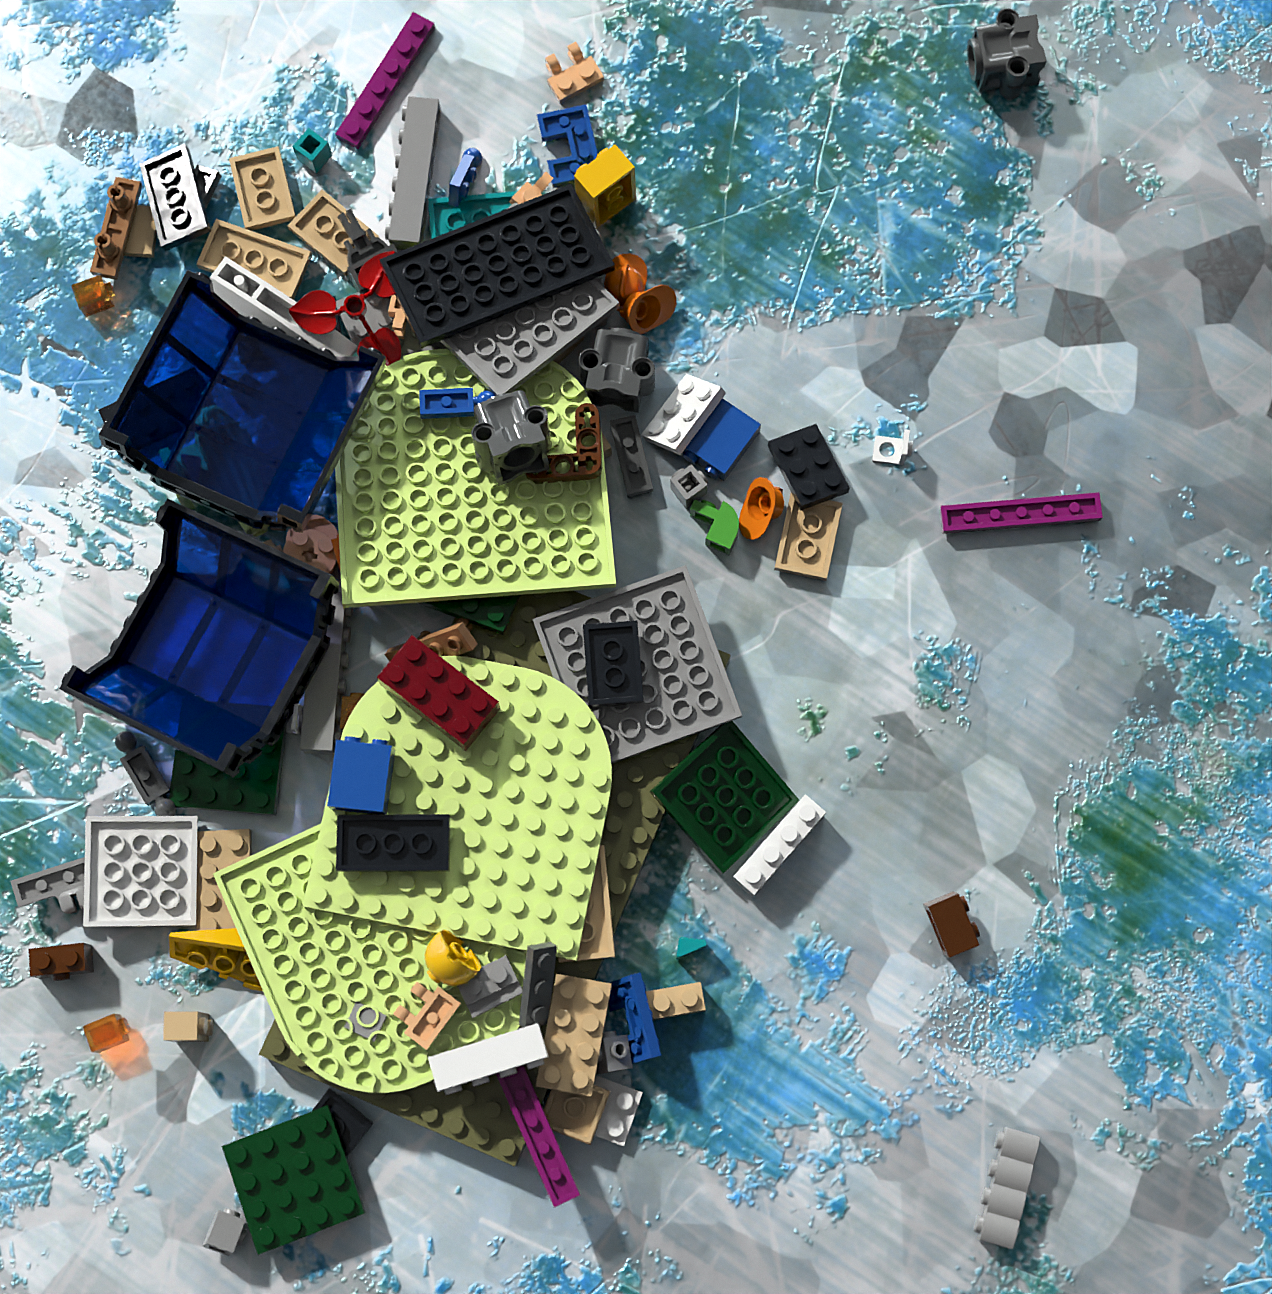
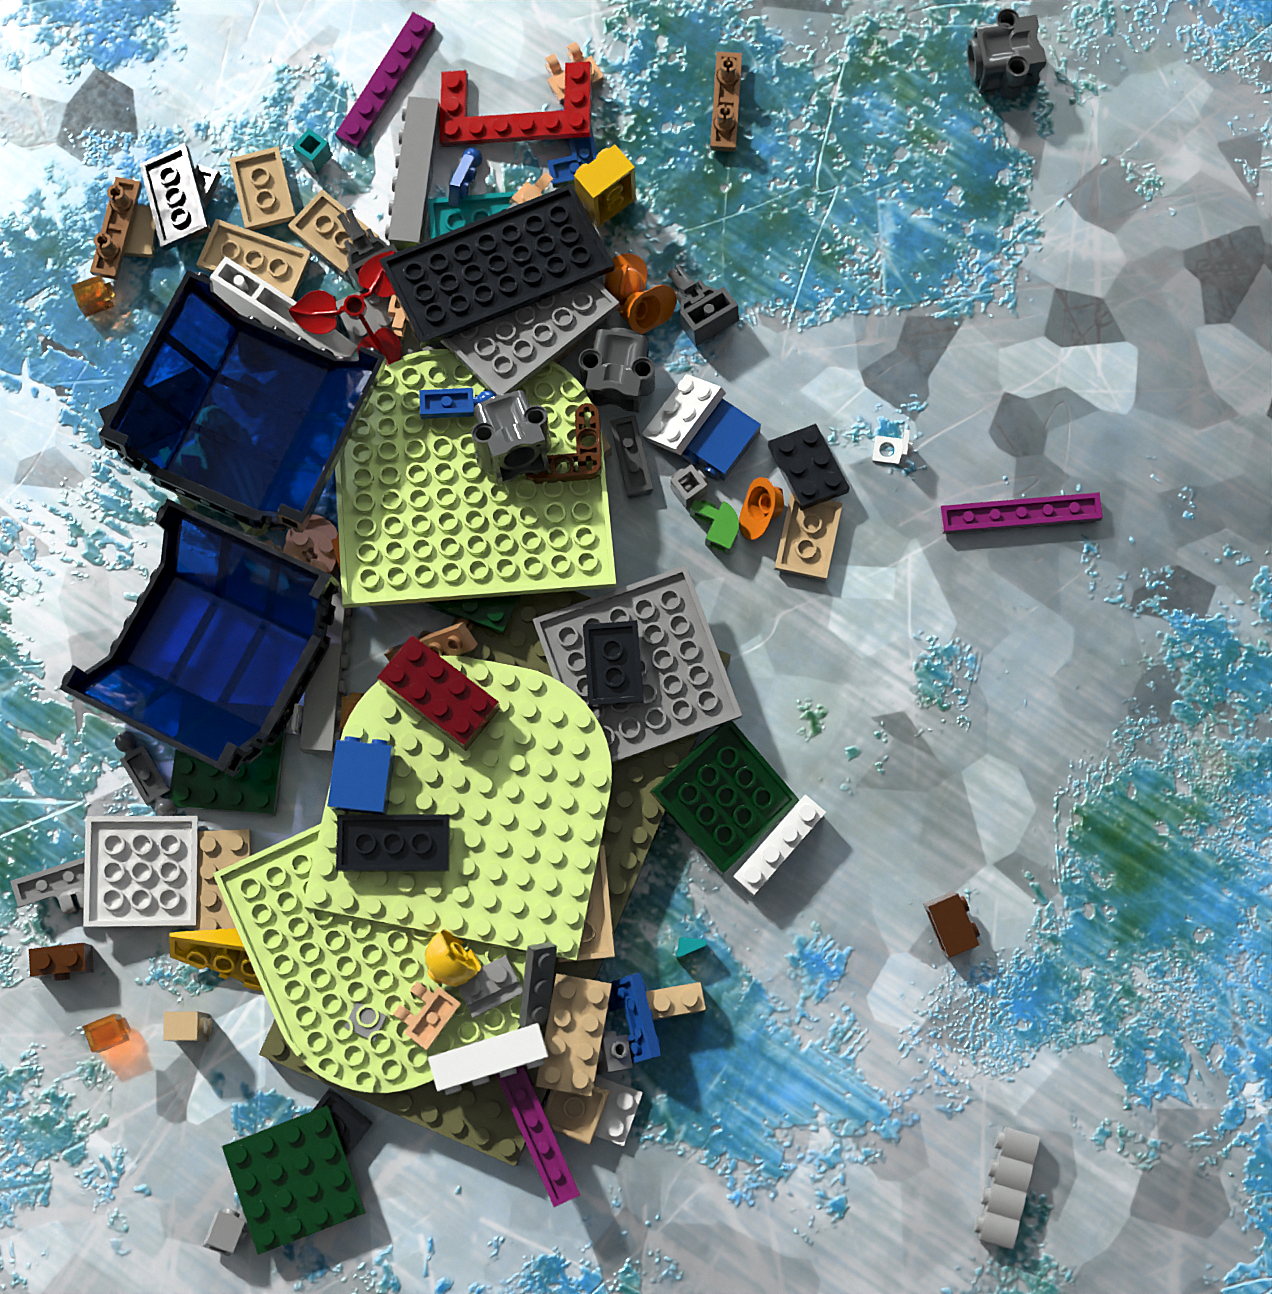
(567, 123): none -> red plate
(703, 308): none -> dark grey brick
(726, 101): none -> medium nougat plate

